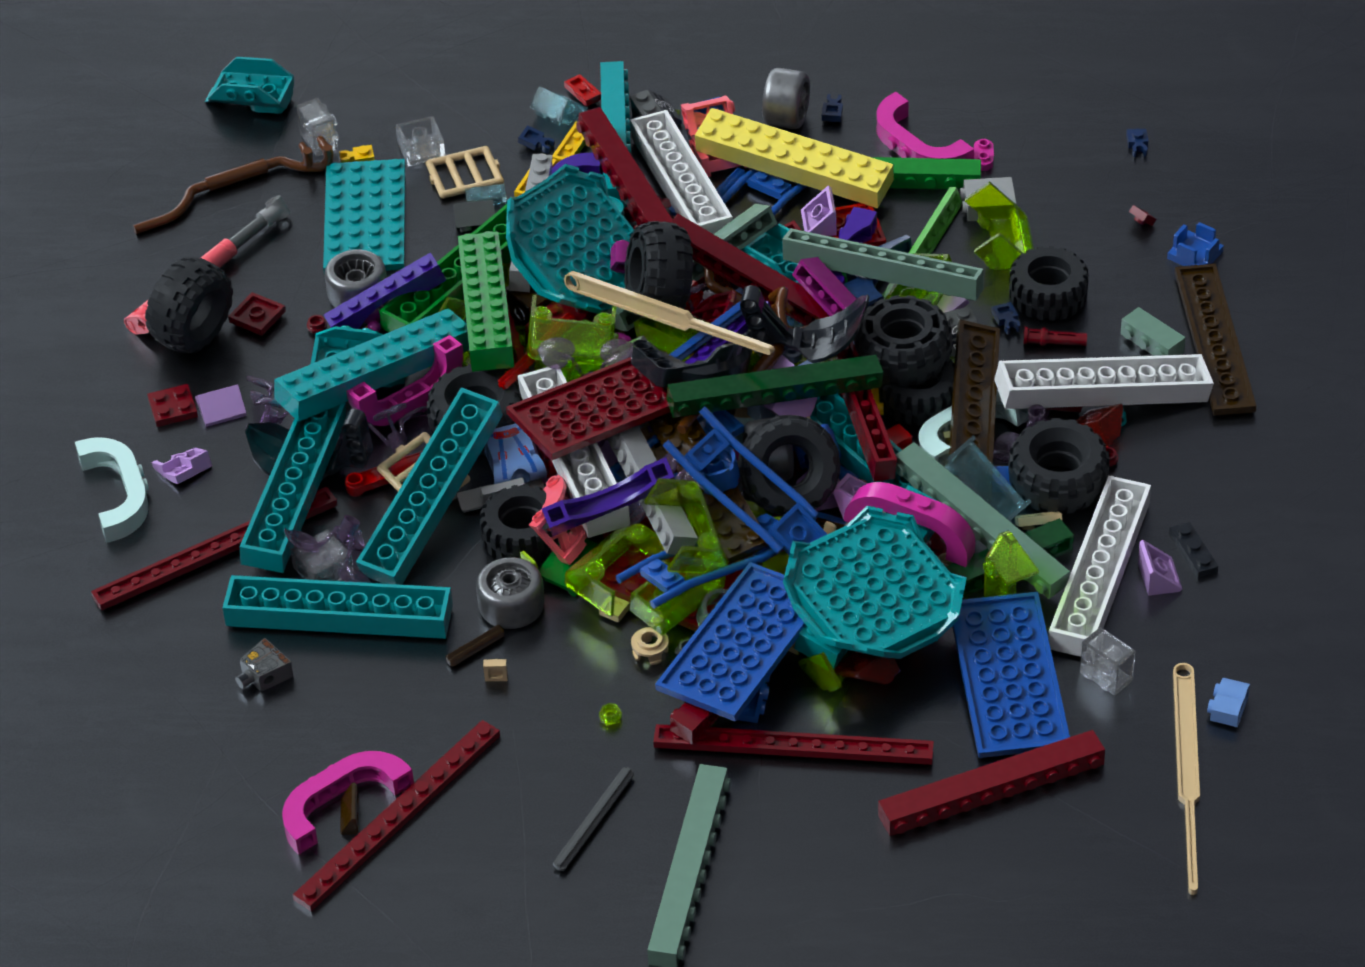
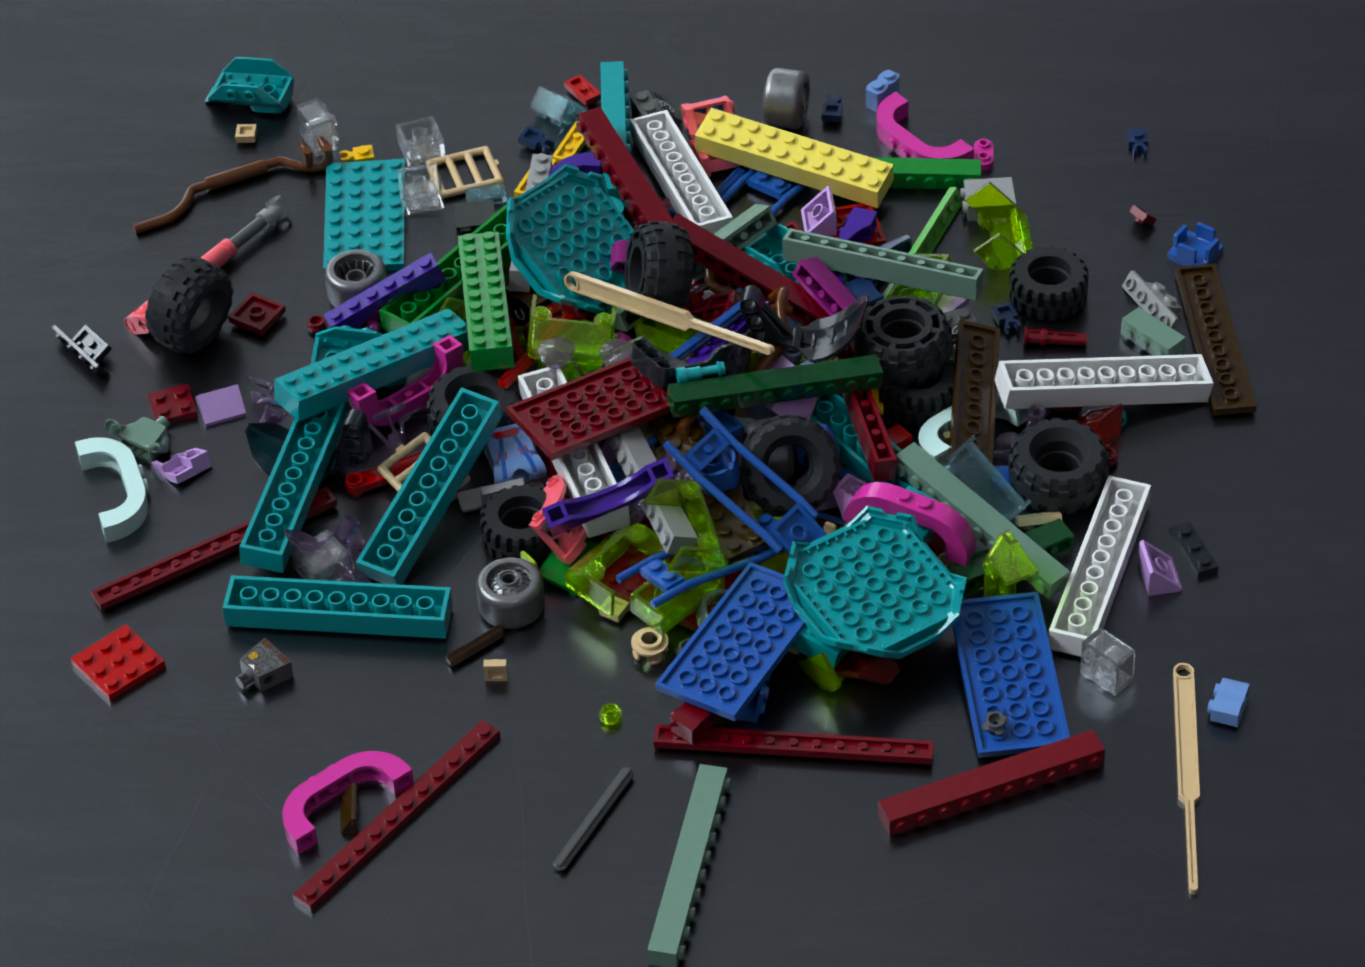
(89, 345): none -> bracket
(118, 662): none -> red plate
(144, 437): none -> sand green torso
(246, 133): none -> tan plate
(420, 189): none -> clear brick
(693, 373): none -> teal piece
(879, 89): none -> medium blue brick
(995, 717): none -> dark grey plate
(1153, 299): none -> light grey bracket

